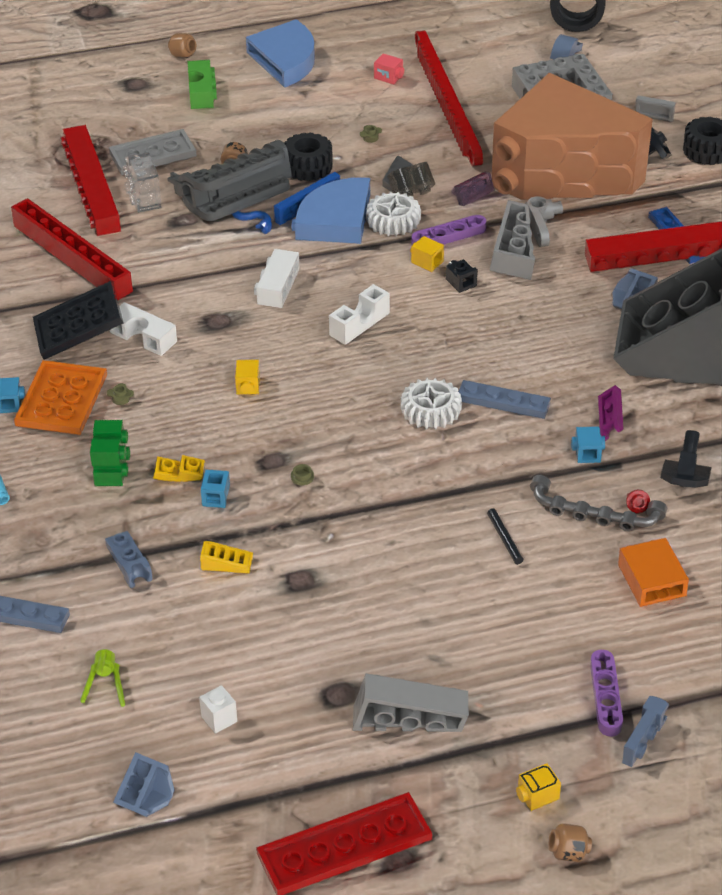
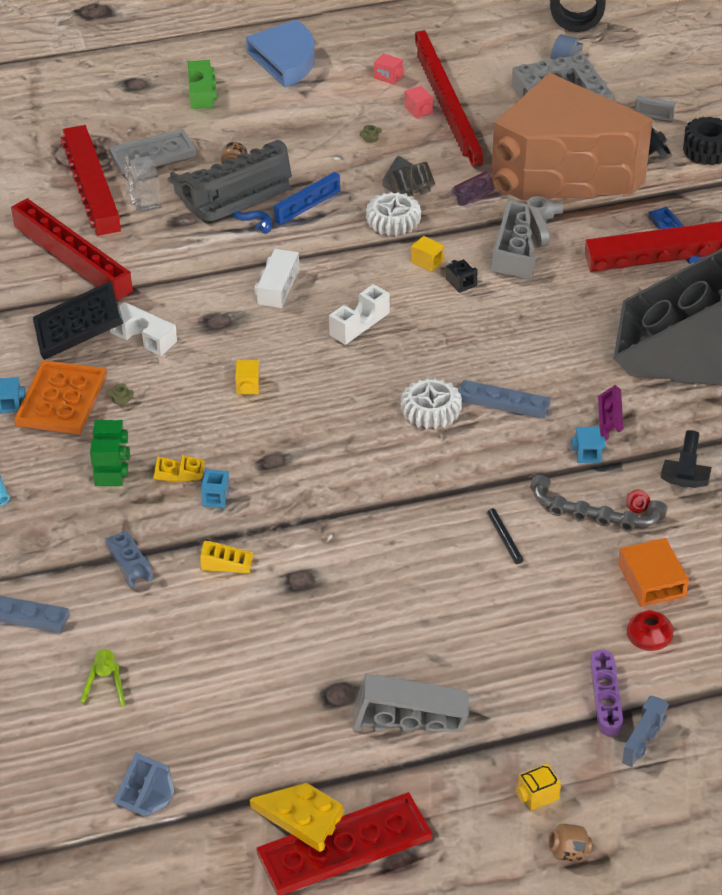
(182, 45): medium nougat head -> none
(218, 709): white brick -> none
(302, 475): olive plate -> none
(302, 812): none -> yellow wing
(309, 156): black tyre -> none
(334, 212): medium blue brick -> none
(418, 102): none -> coral brick
(470, 227): medium lavender beam -> none
(630, 285): sand blue slope -> none
(647, 636): none -> red piece

